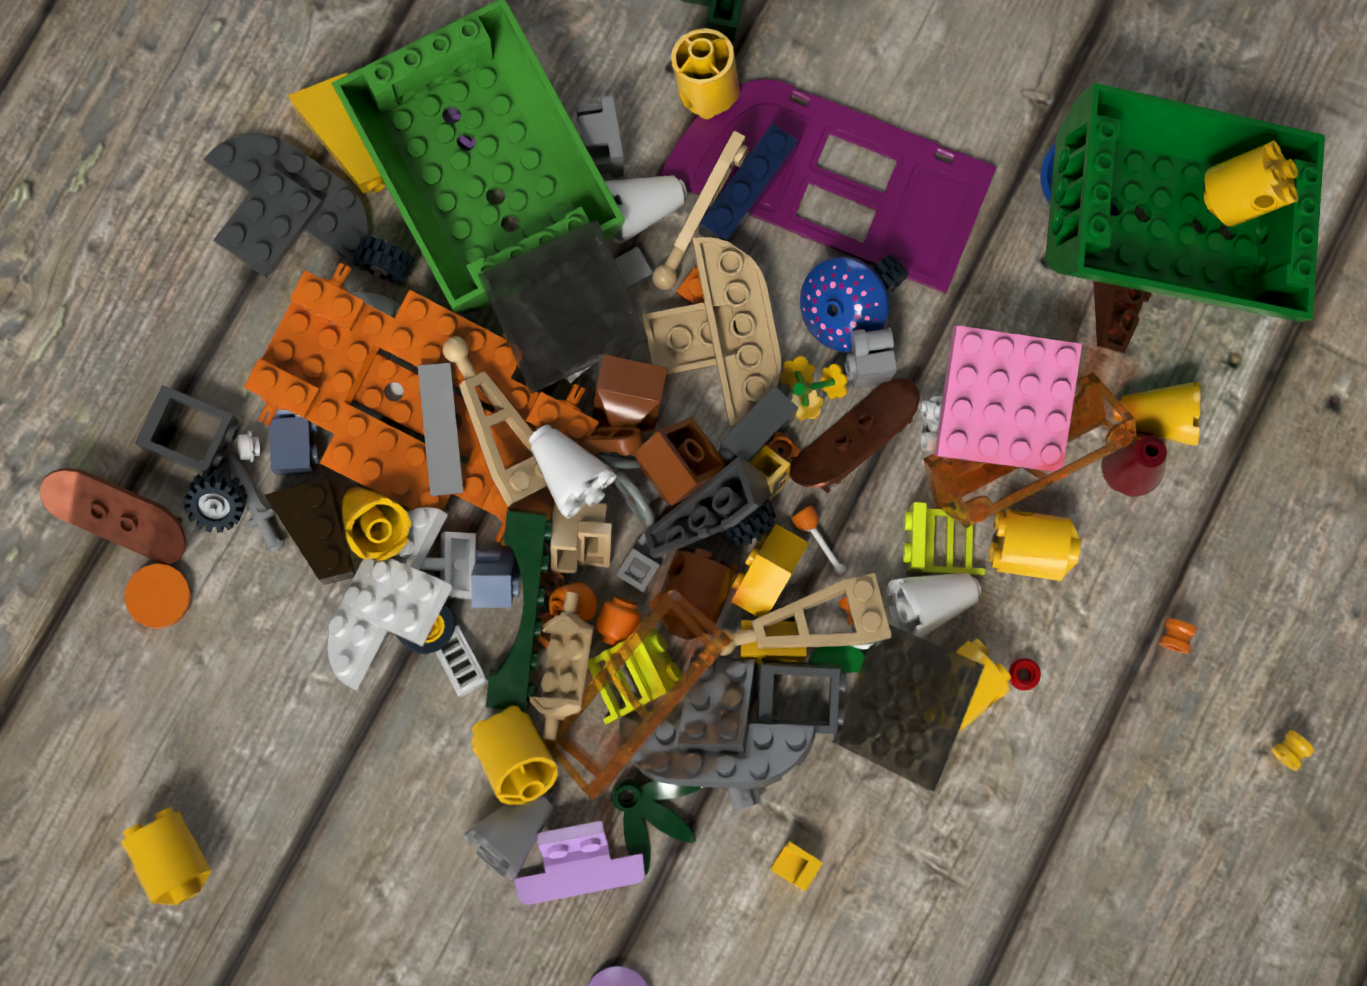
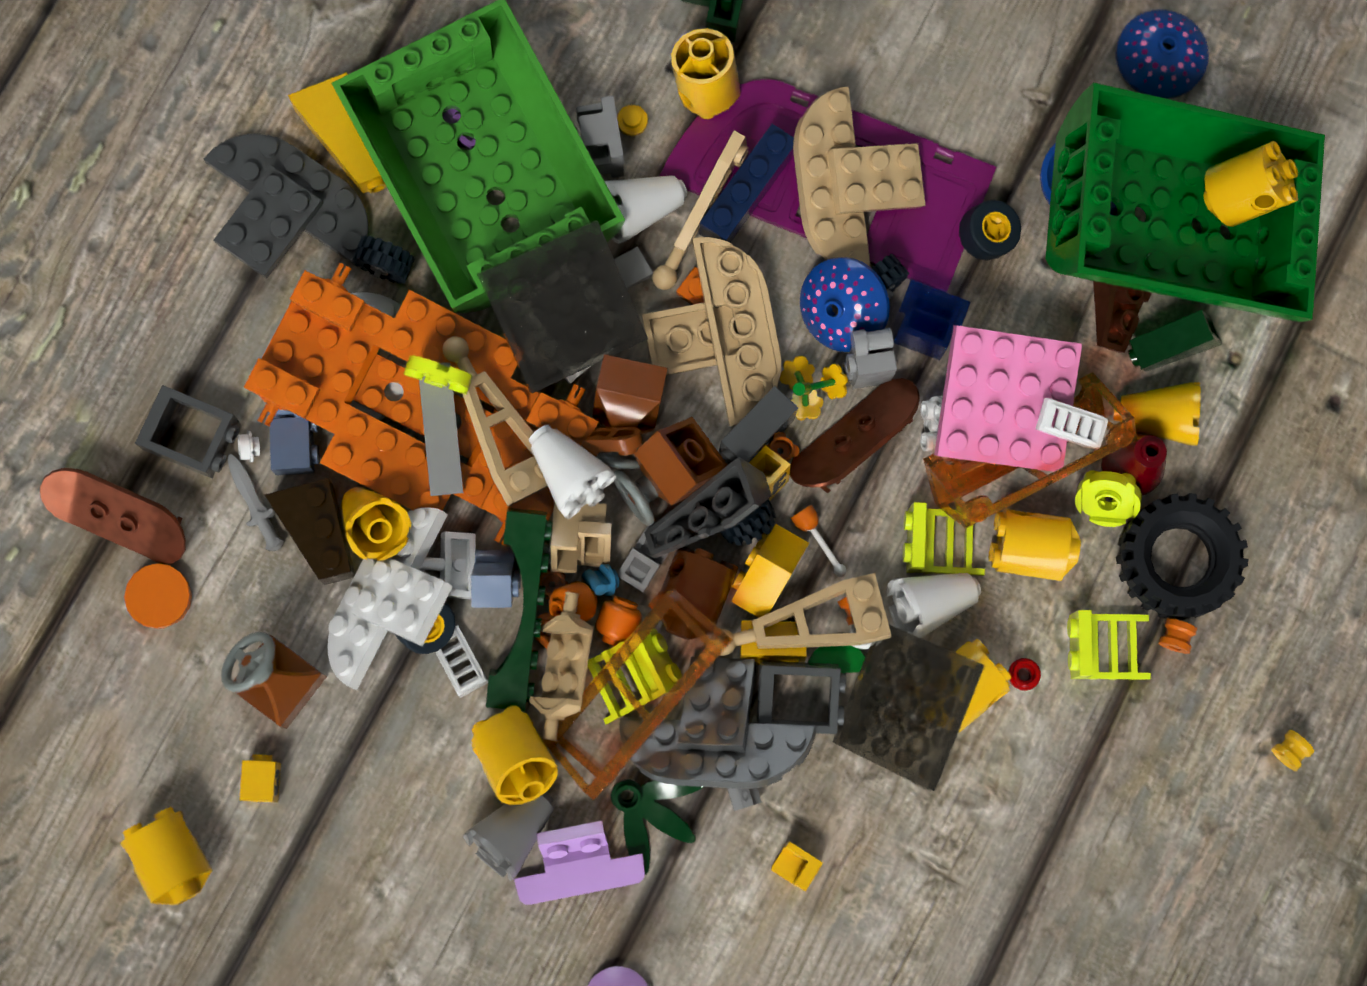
(215, 500): black wheel -> none
(260, 779): none -> yellow brick
(271, 678): none -> dark orange piece
(438, 374): none -> neon yellow plate
(602, 581): none -> dark azure plate
(632, 120): none -> yellow plate
(845, 180): none -> tan plate
(929, 319): none -> clear blue plate
(1001, 225): none -> black wheel
(1083, 653): none -> neon yellow plate
(1090, 430): none -> white slope
(1098, 485): none -> neon yellow plate
(1155, 69): none -> blue dish
(1174, 341): none -> dark green slope
(1214, 530): none -> black tyre

